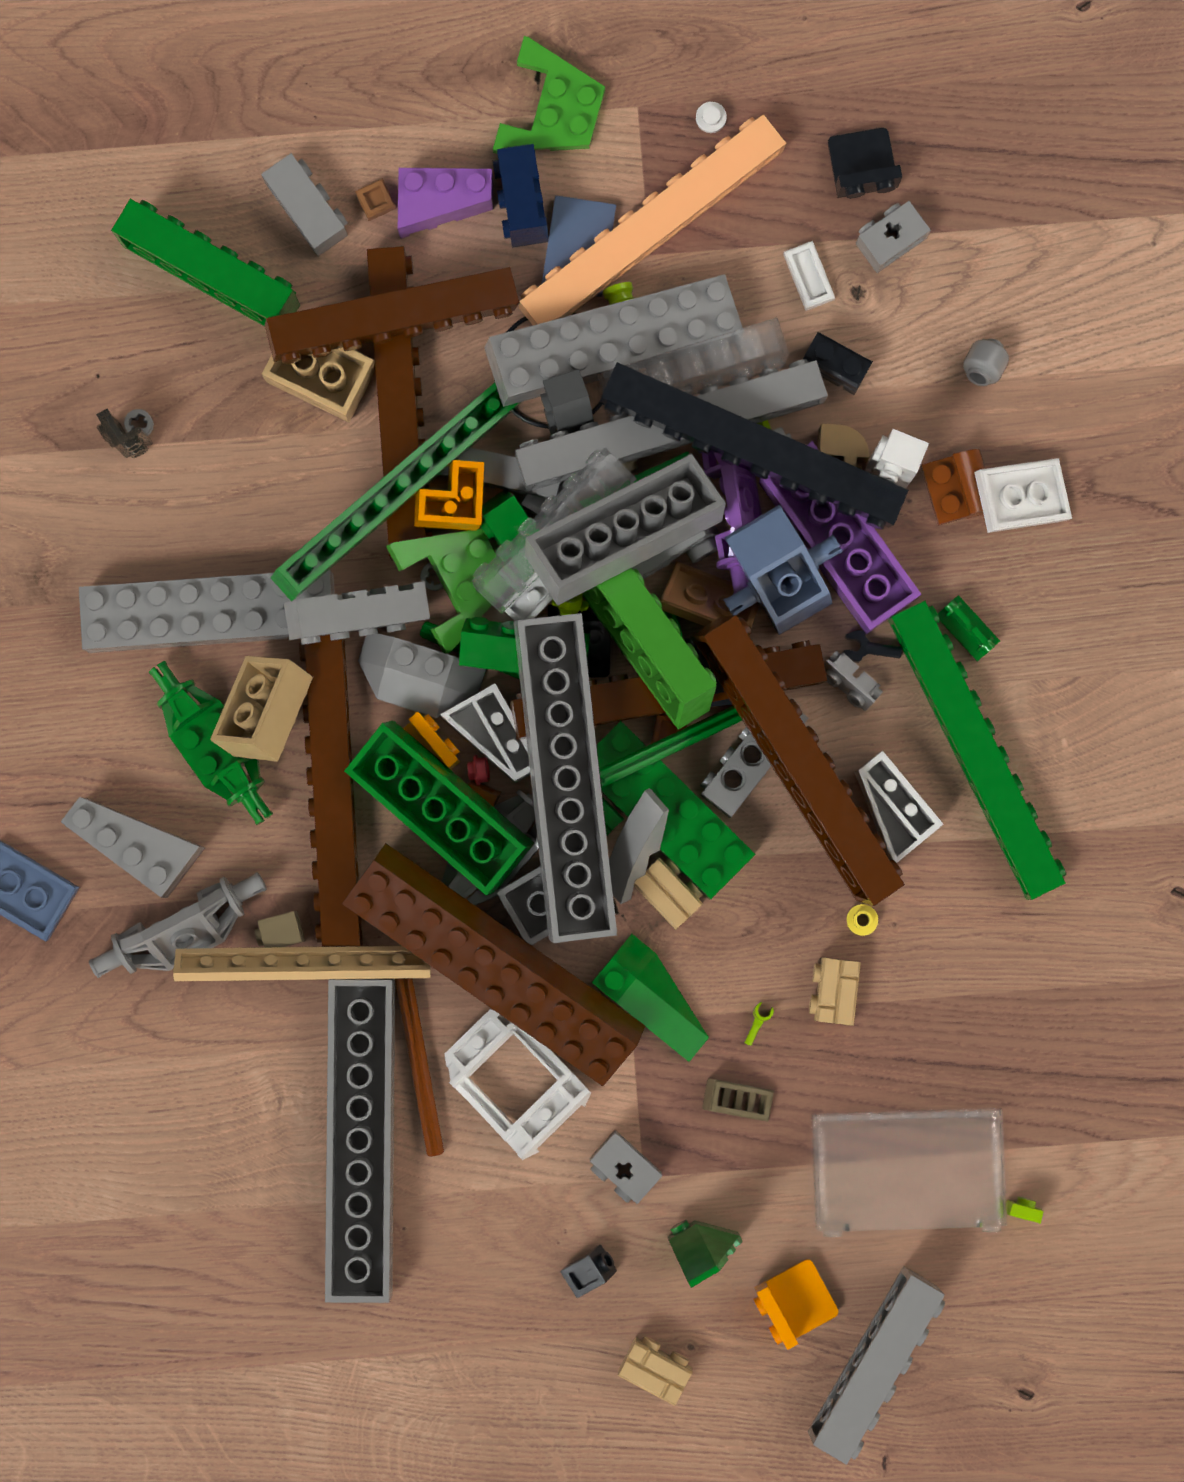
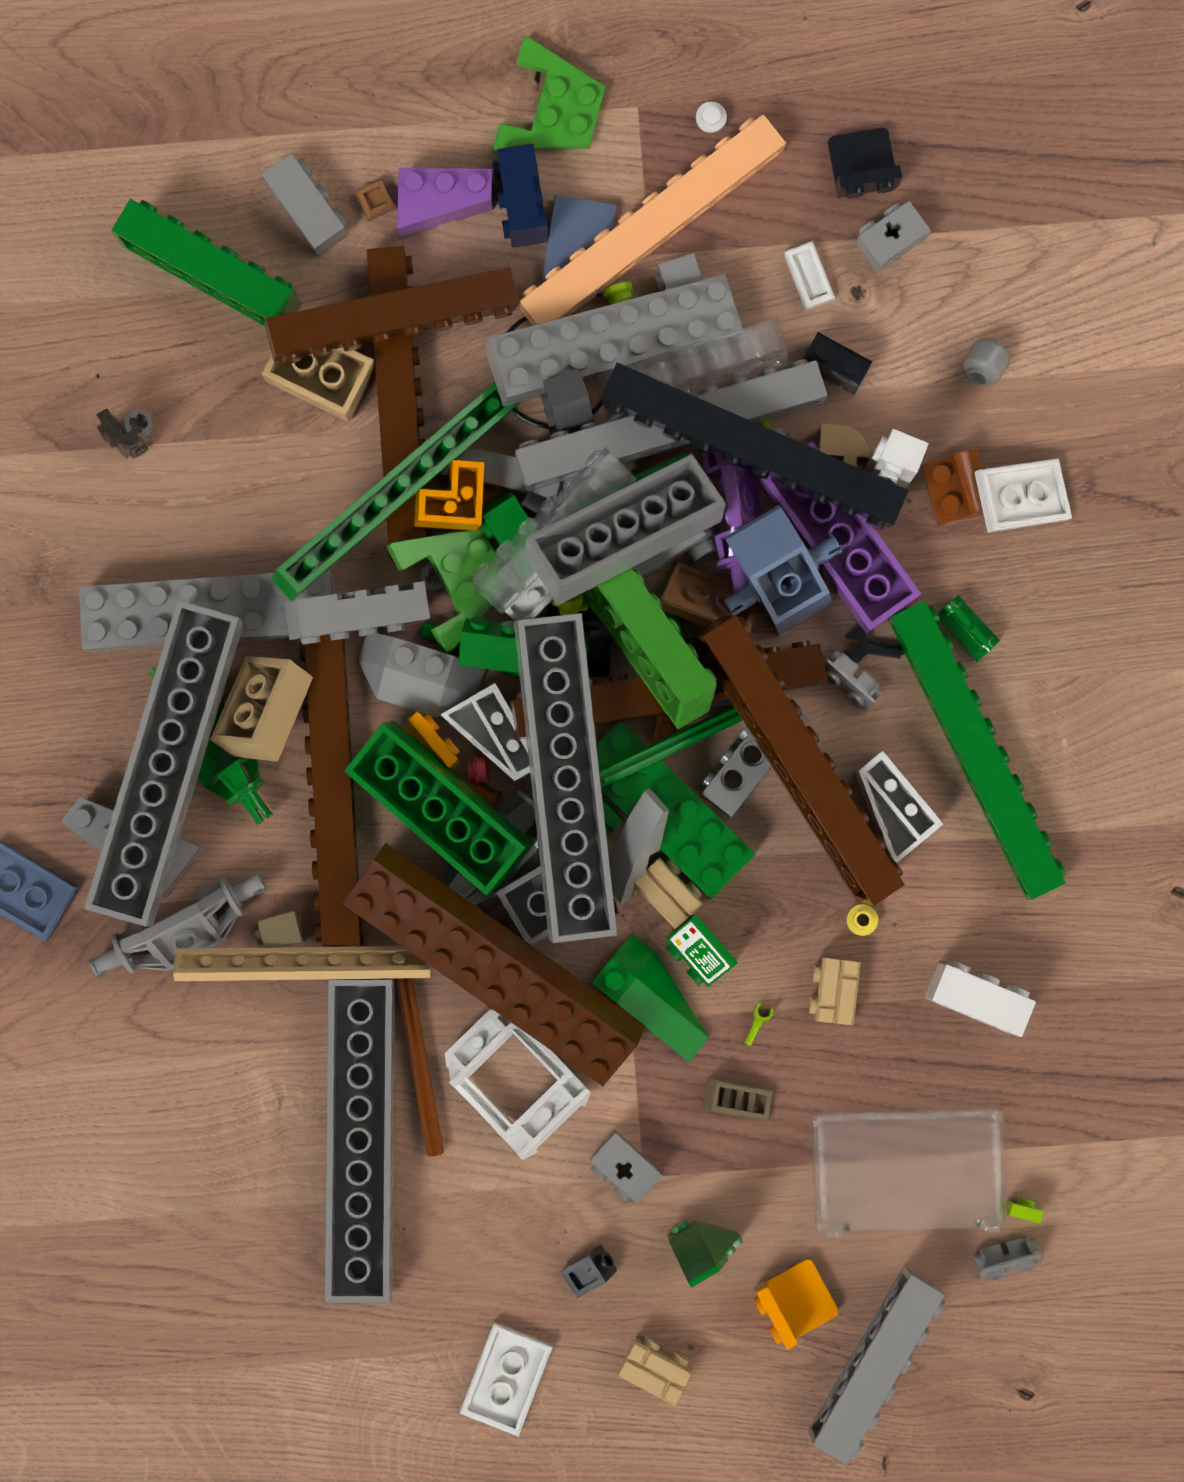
(164, 764): none -> light grey brick
(506, 1378): none -> white tile
(677, 273): none -> light grey brick
(701, 951): none -> slope
(981, 997): none -> white brick
(997, 1265): none -> light grey hinge

